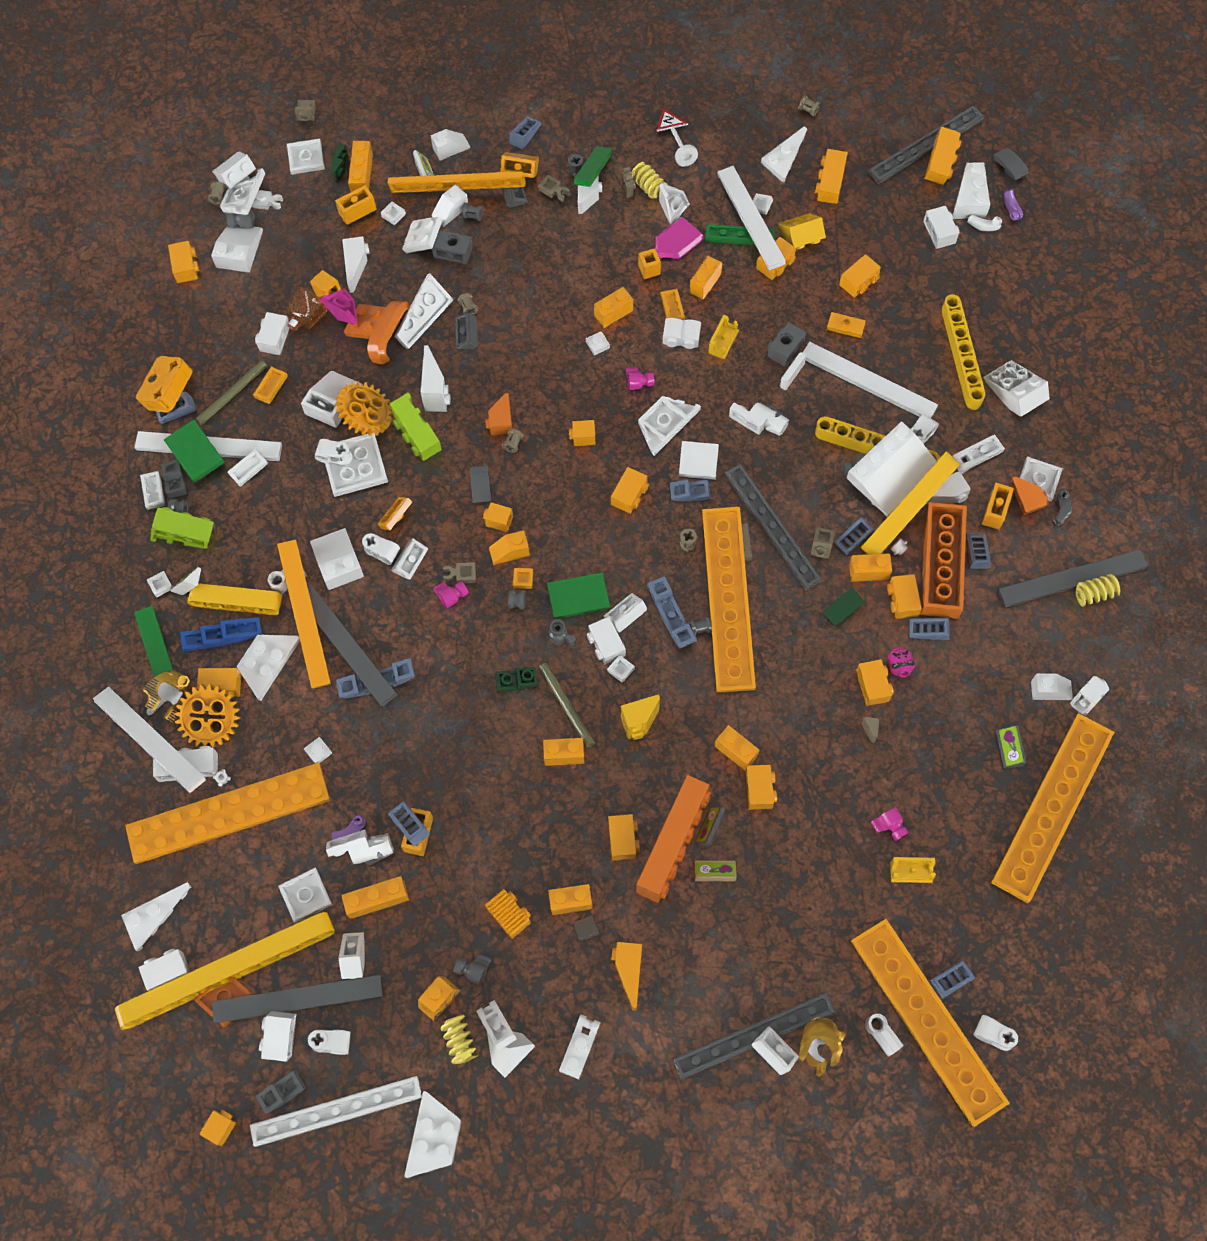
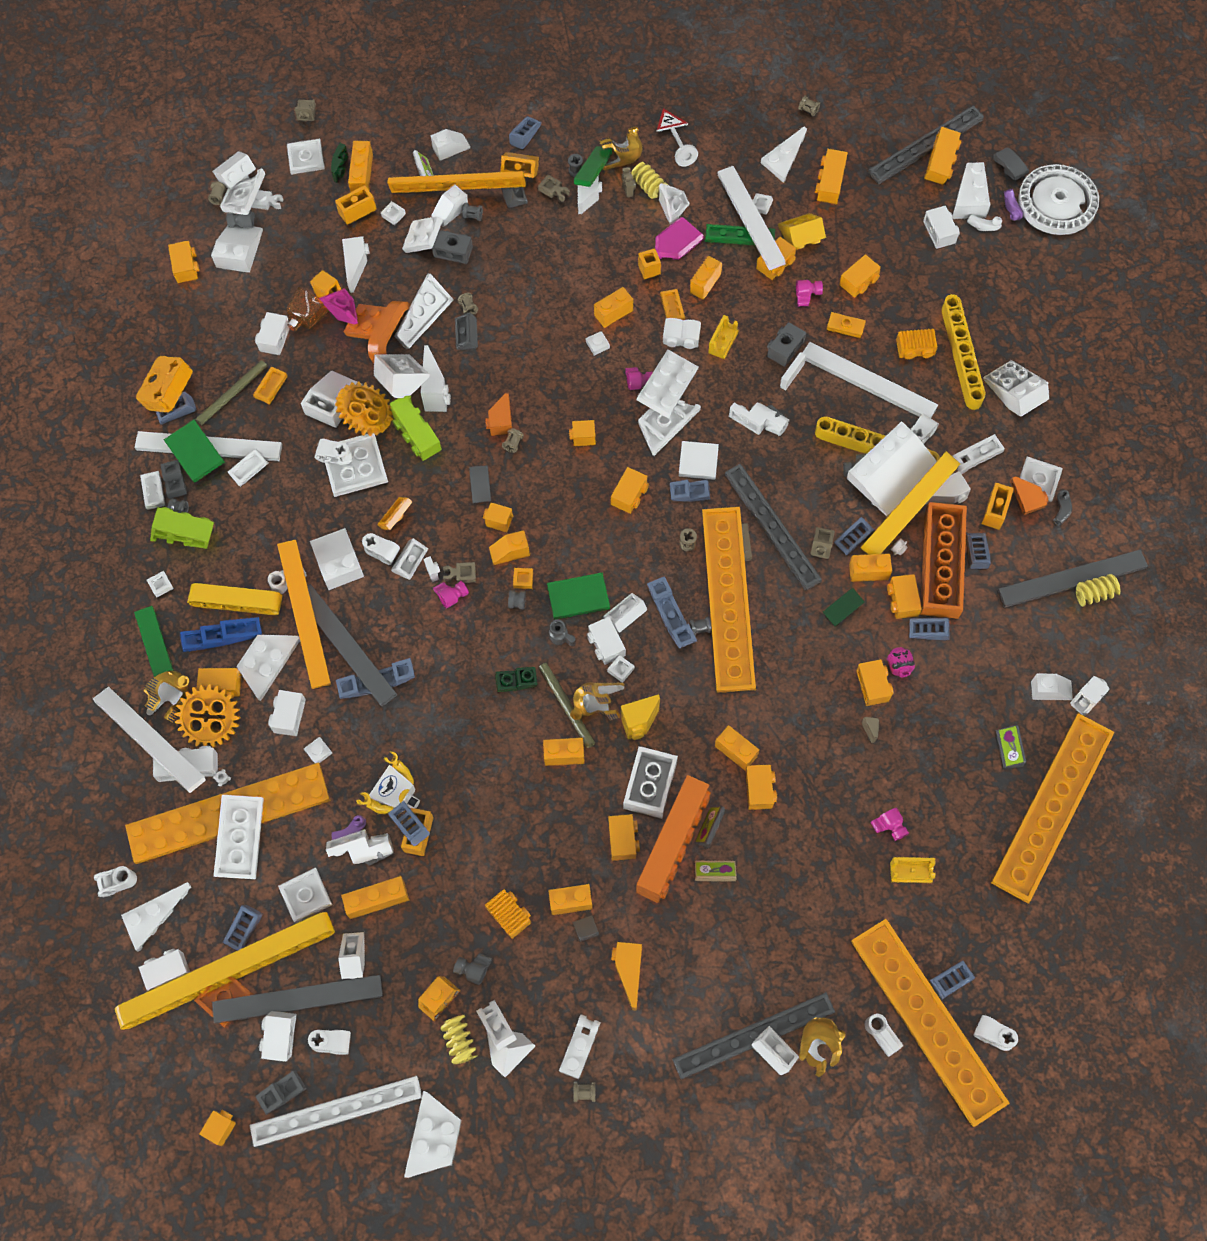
(111, 881): none -> white piece
(187, 583): white slope -> none
(236, 924): none -> sand blue slope
(238, 837): none -> white plate
(287, 712): none -> white brick
(391, 789): none -> torso
(399, 373): none -> white slope
(432, 568): none -> white plate
(584, 1092): none -> dark tan bush
(594, 698): none -> piece
(627, 152): none -> pearl gold piece
(650, 782): none -> white brick
(667, 383): none -> white plate
(805, 288): none -> dark pink piece
(916, 343): none -> light orange brick
(1058, 199): none -> white piece

